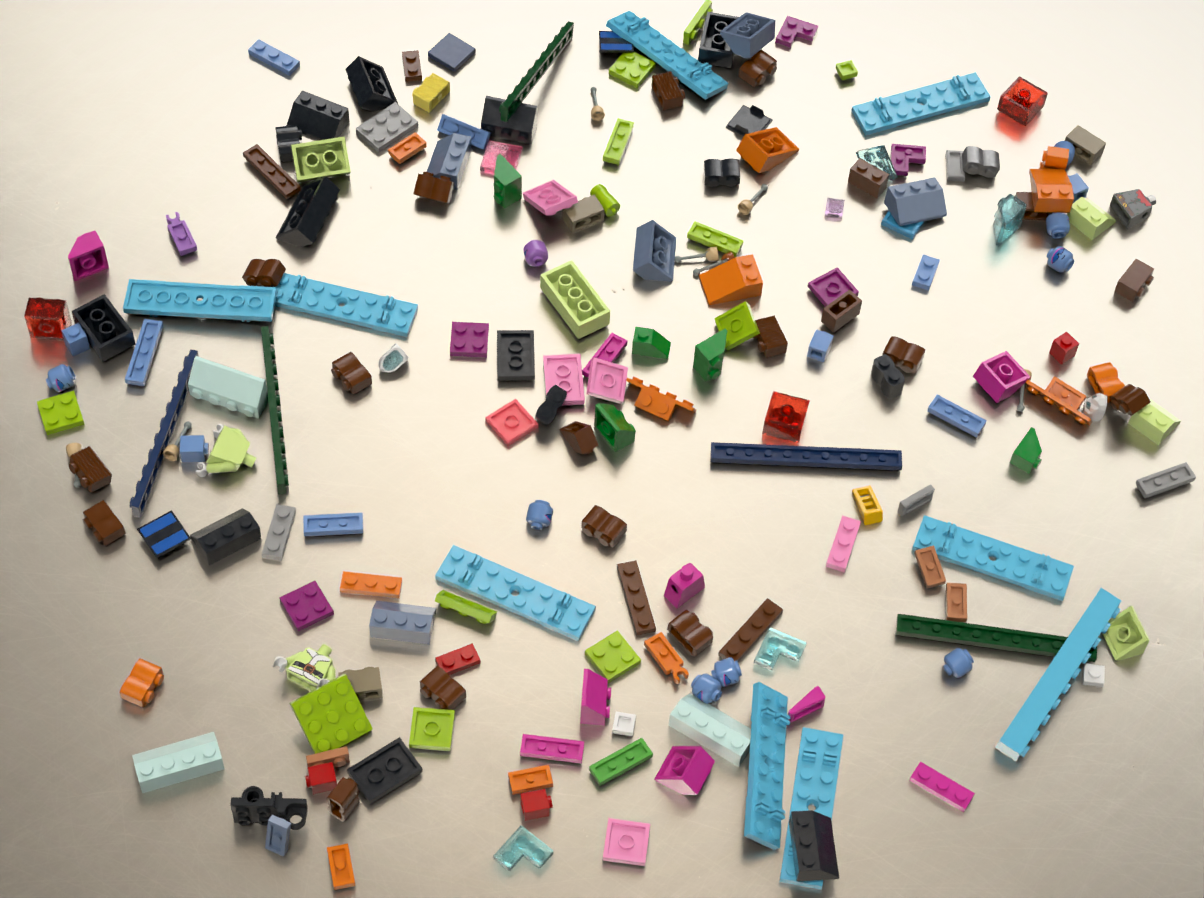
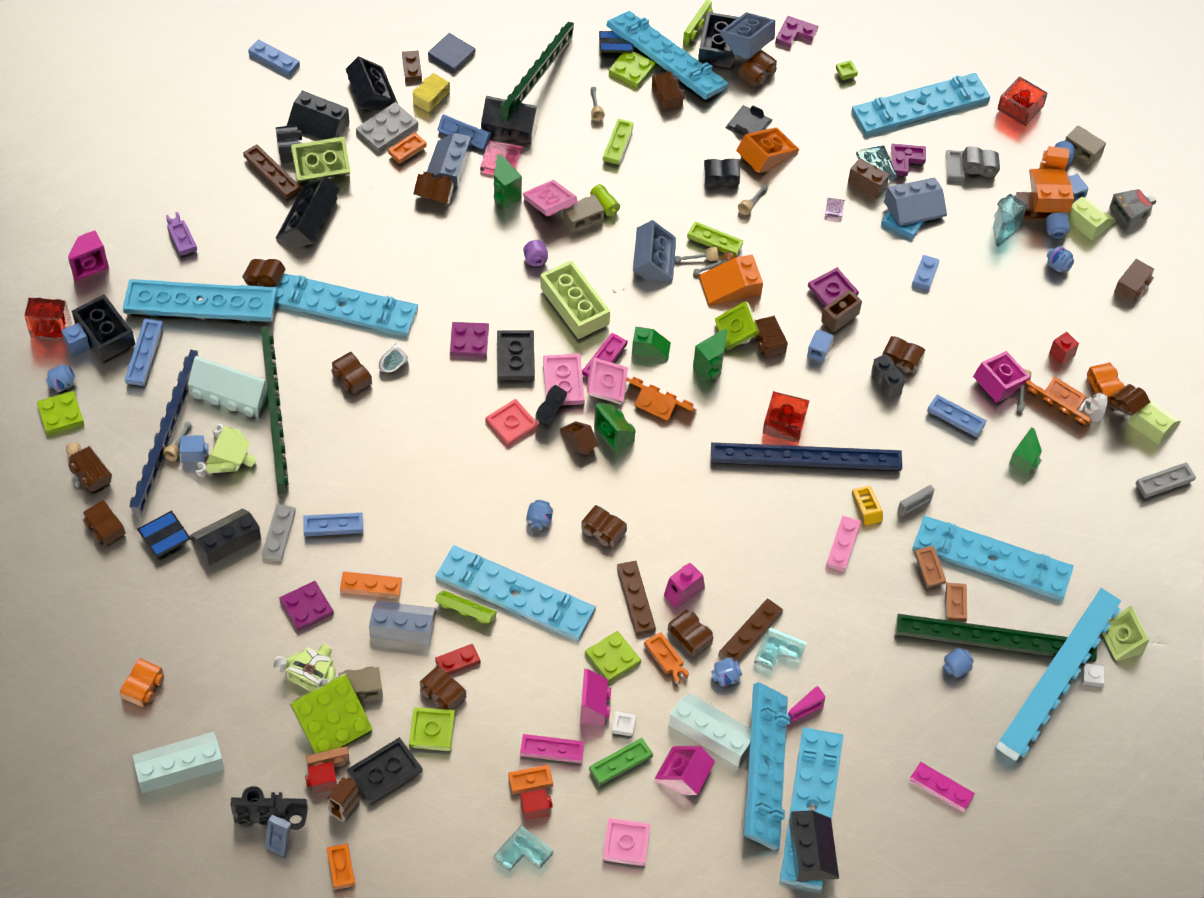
(706, 688): medium blue head -> none

